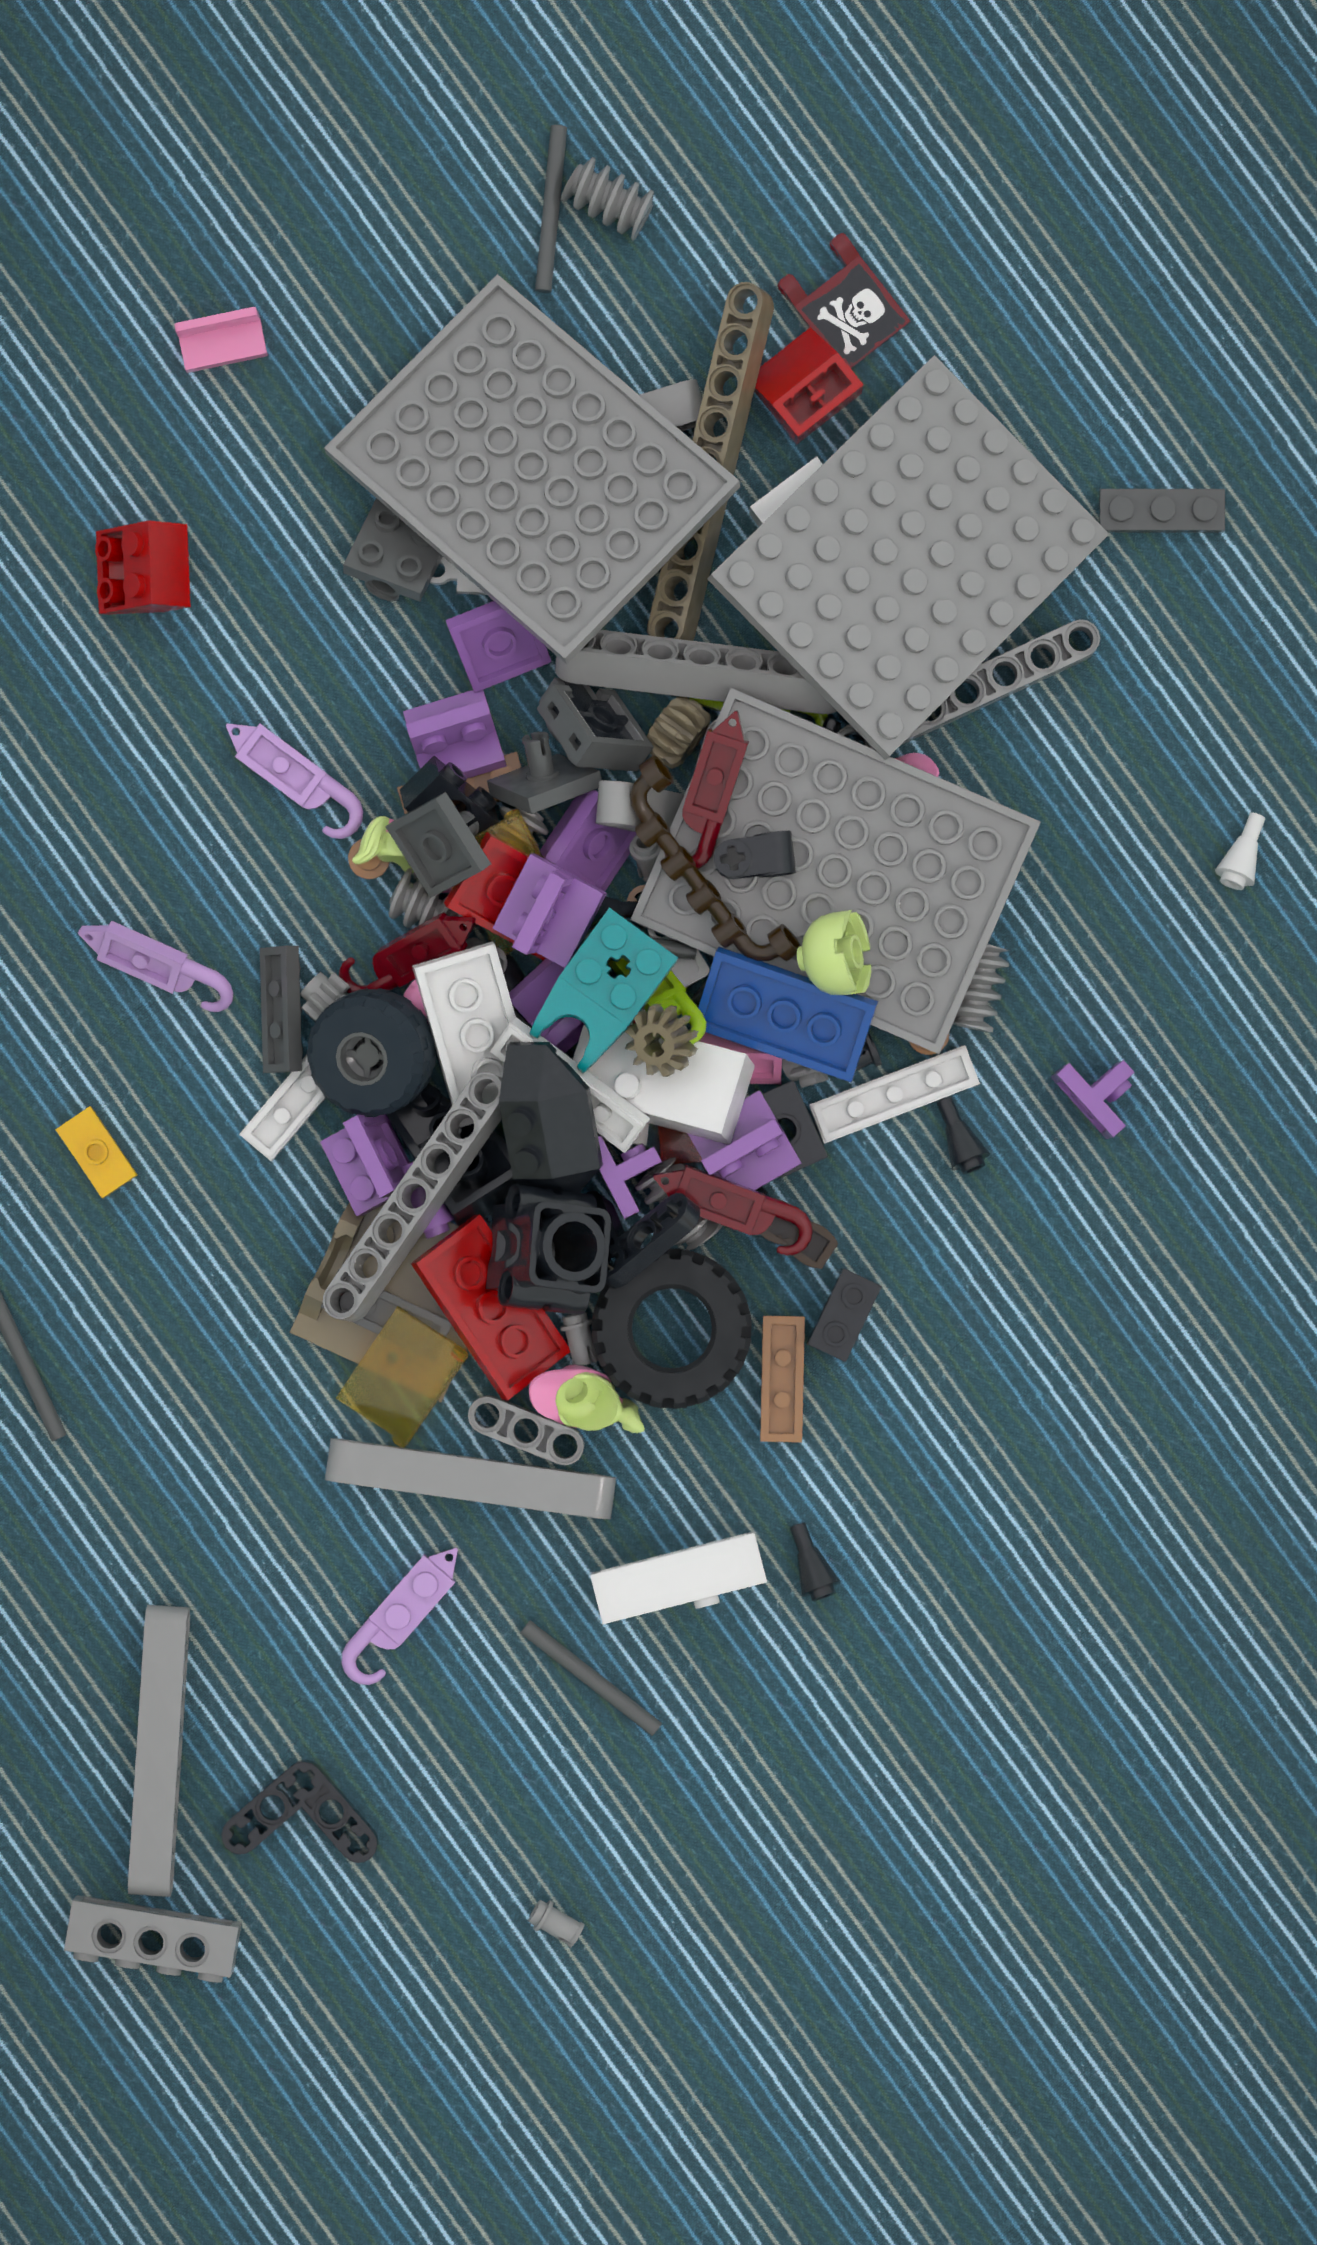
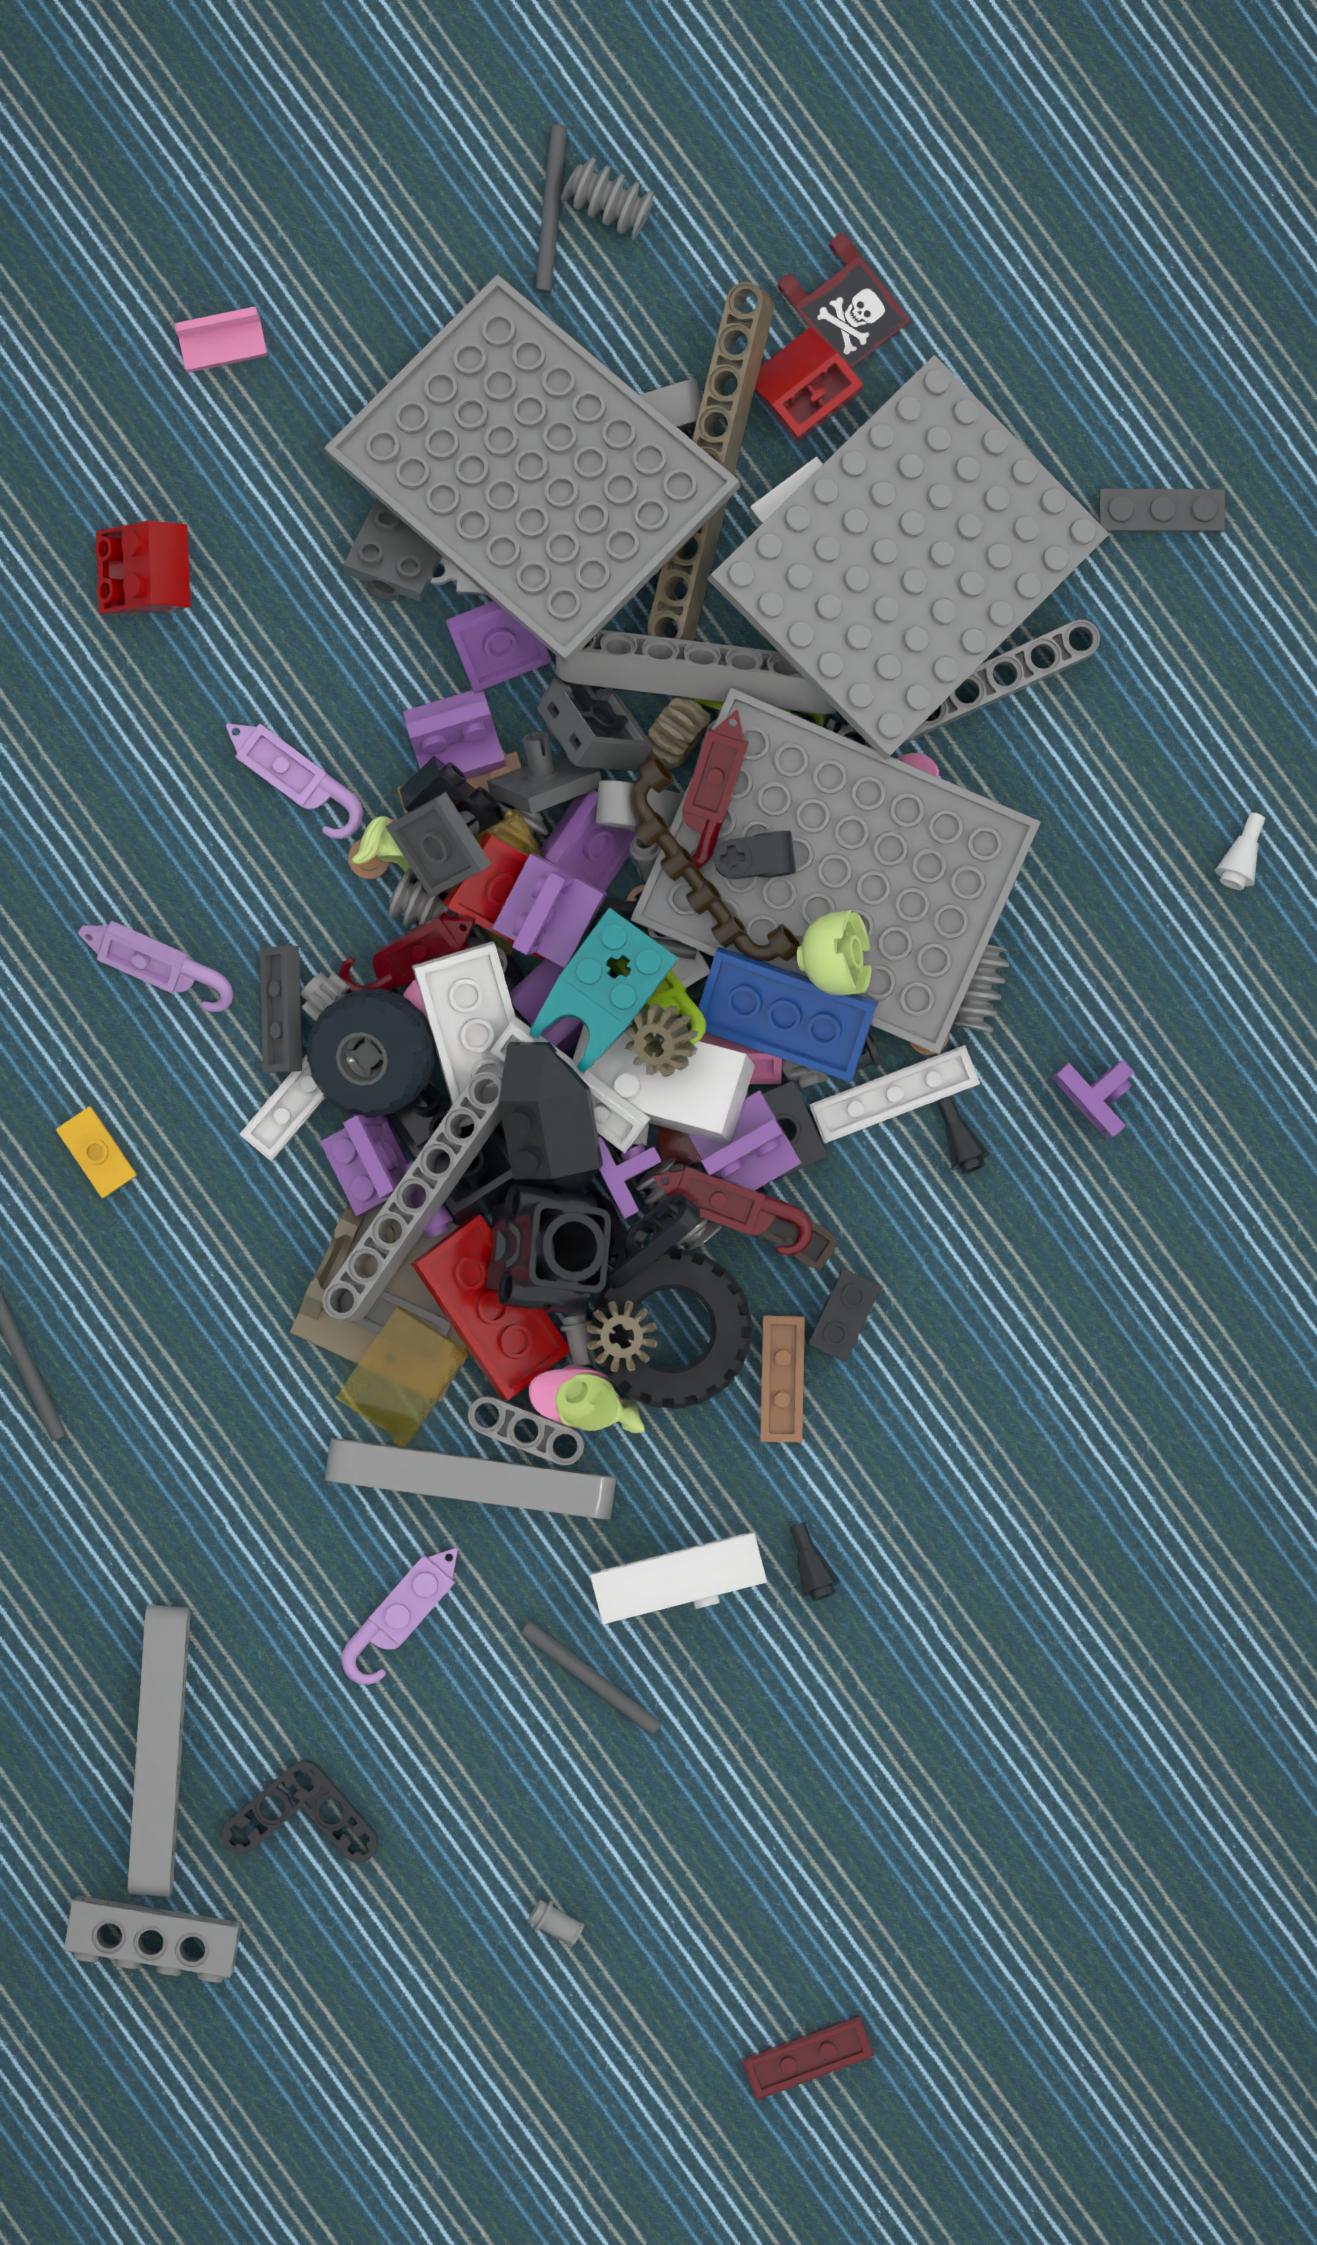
(615, 1348): none -> dark tan gear
(808, 2057): none -> dark red tile

